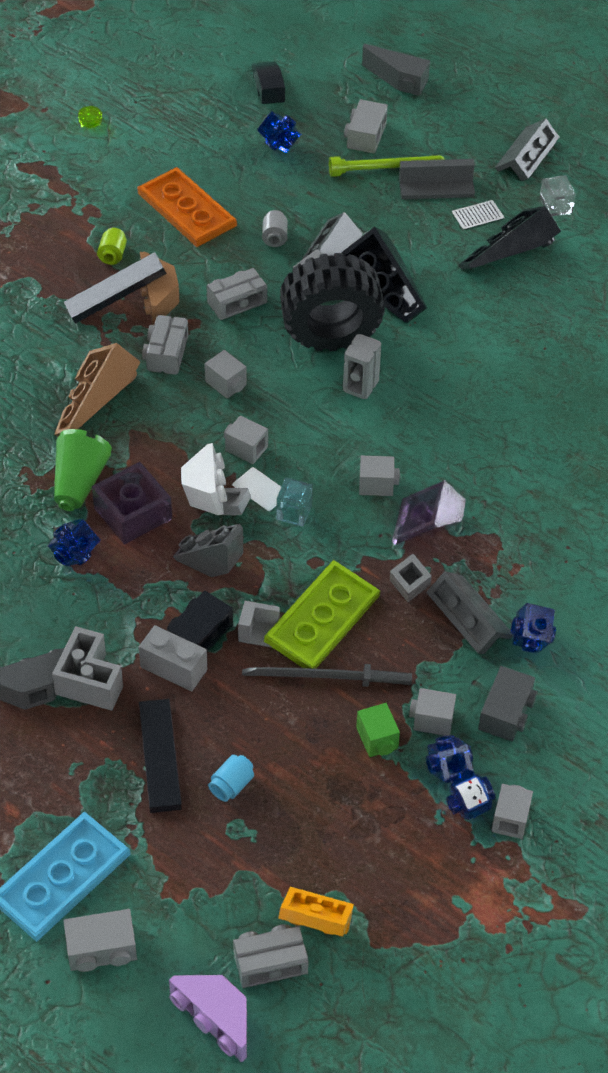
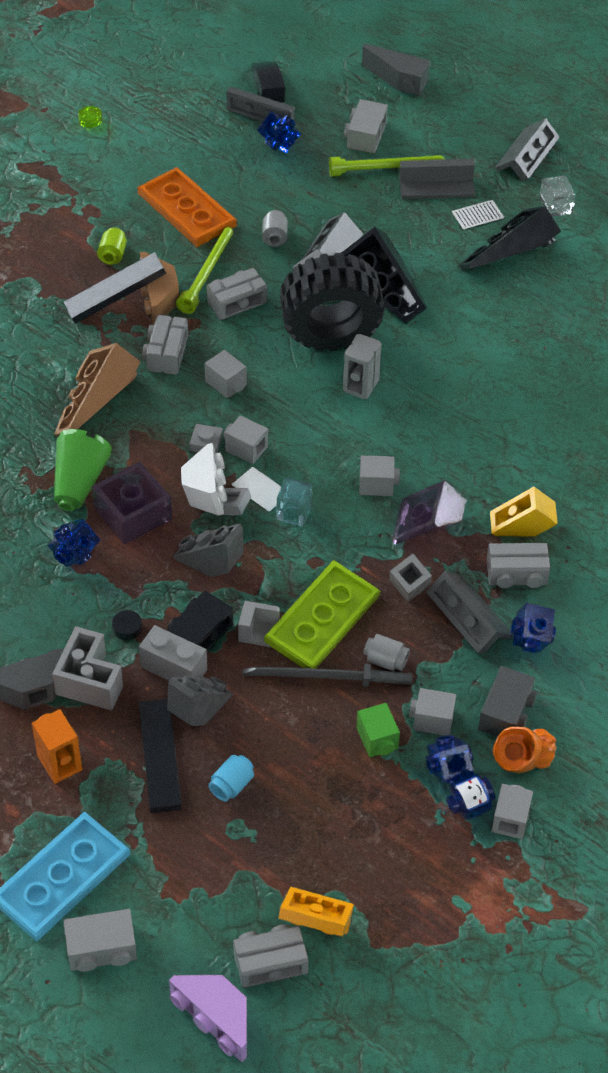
(57, 746): none -> orange brick
(127, 625): none -> black tile
(189, 299): none -> lime piece
(196, 698): none -> dark grey slope
(205, 435): none -> light grey plate
(254, 105): none -> dark grey tile
(386, 653): none -> light grey brick
(518, 564): none -> light grey brick
(523, 749): none -> orange hair
(524, 515): none -> yellow slope

